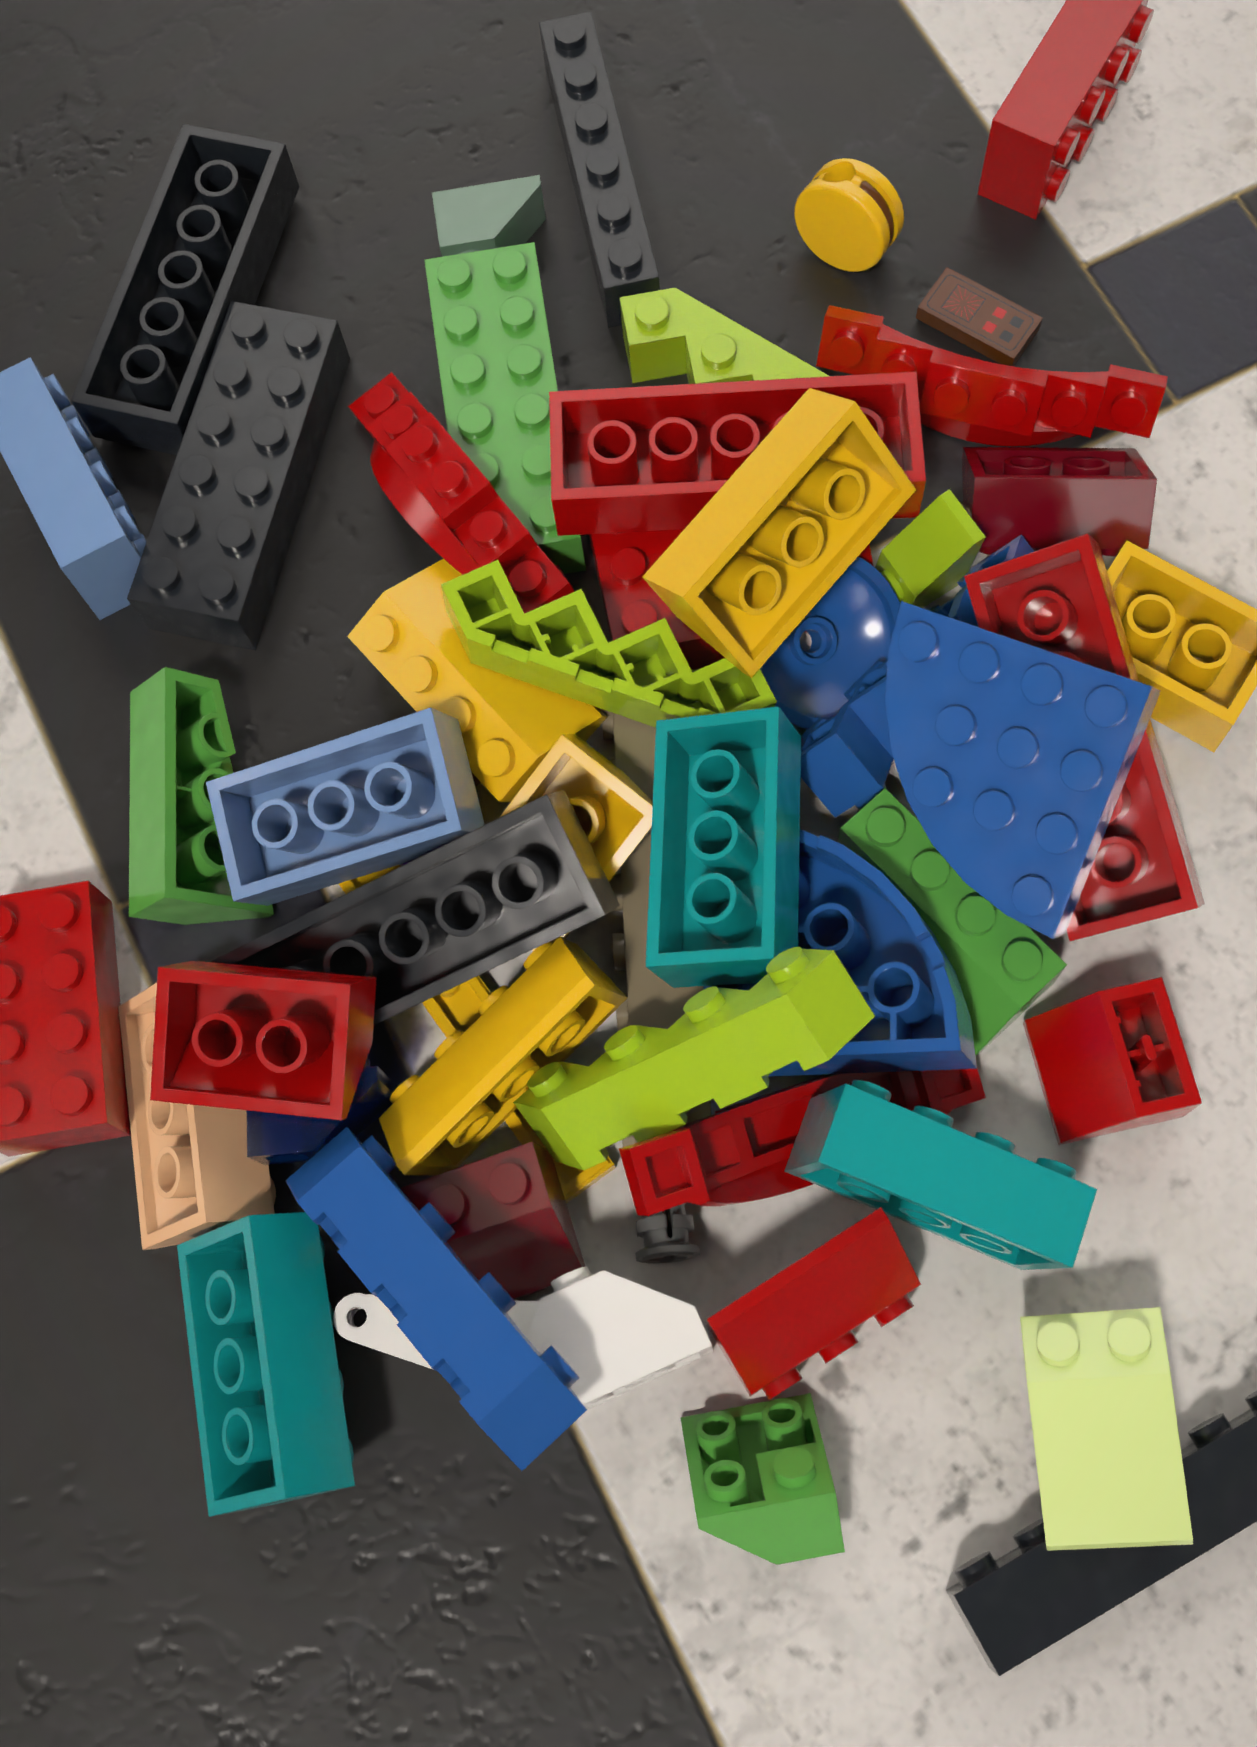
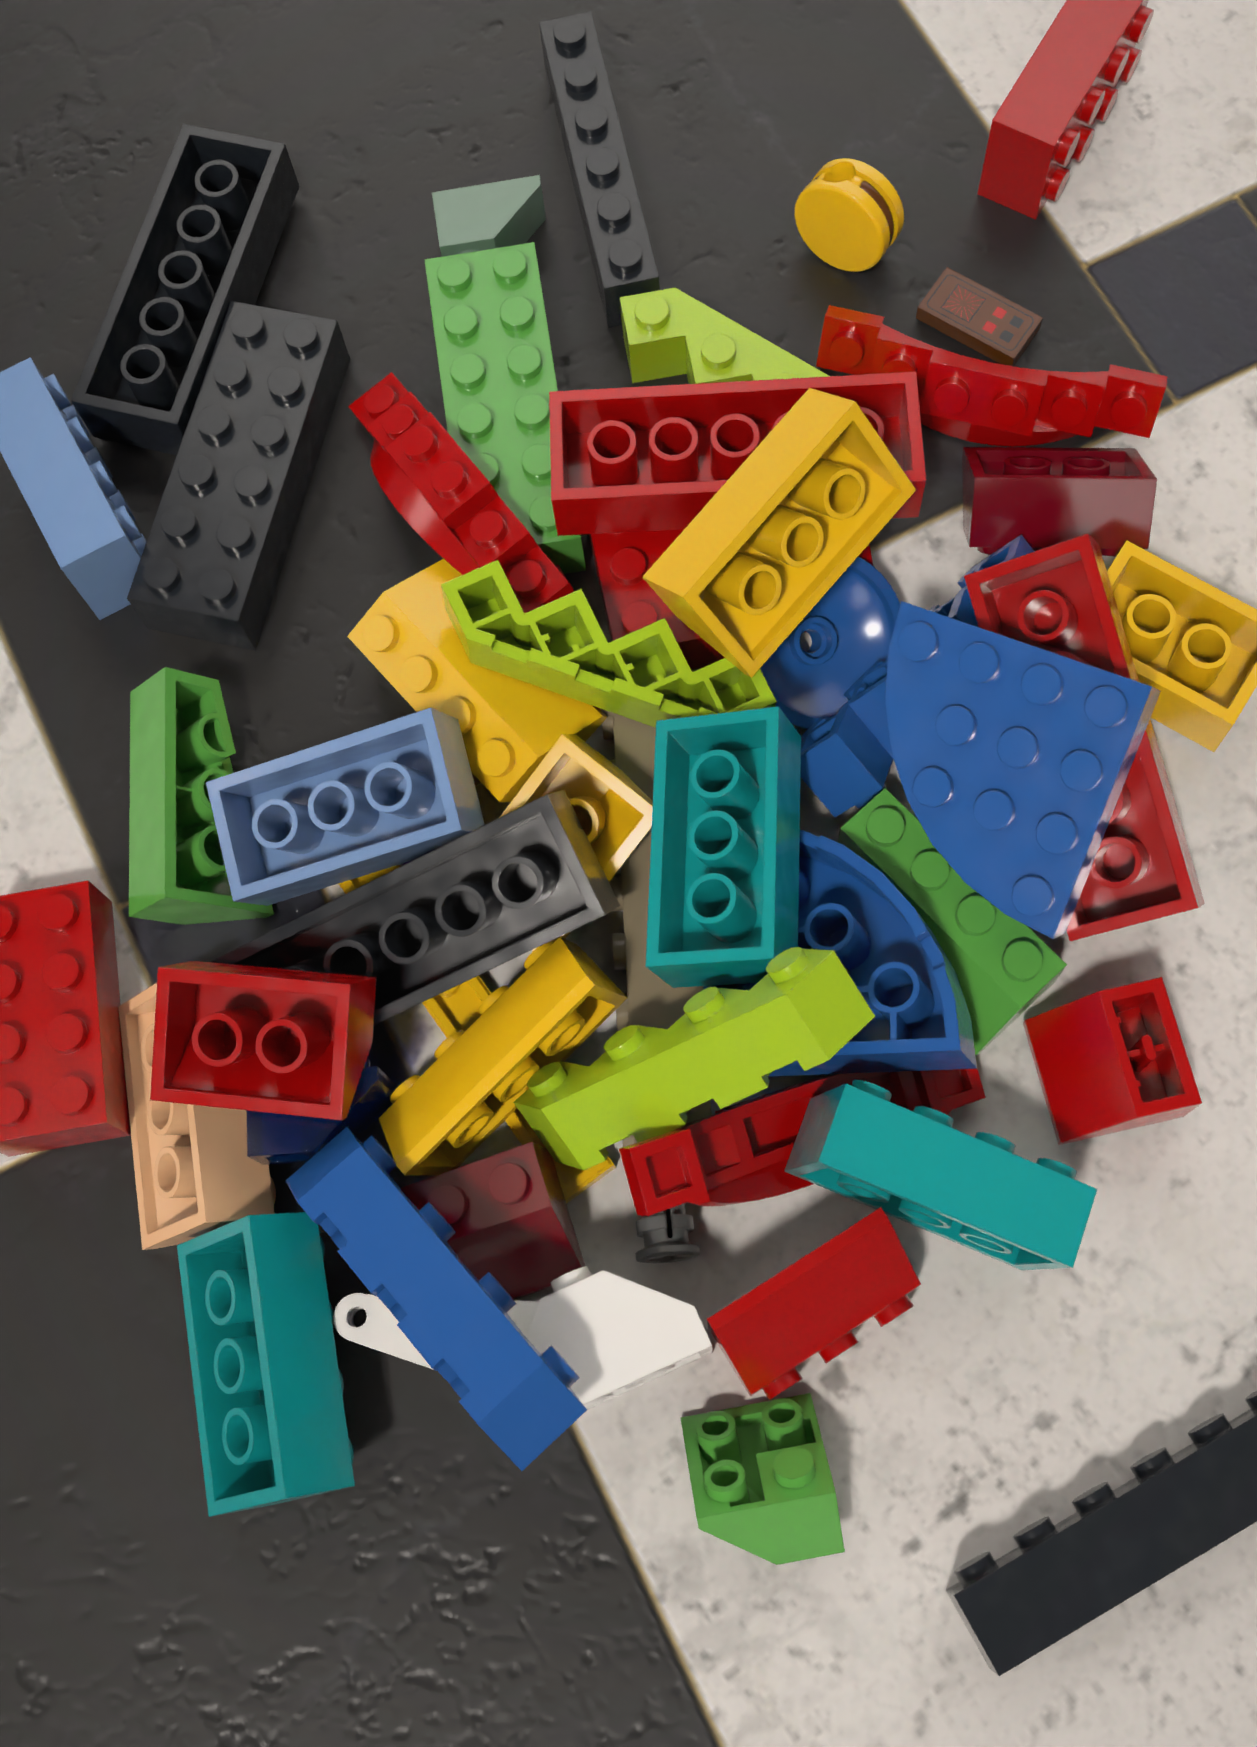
(931, 552): lime slope -> none
(1105, 1430): yellowish green slope -> none

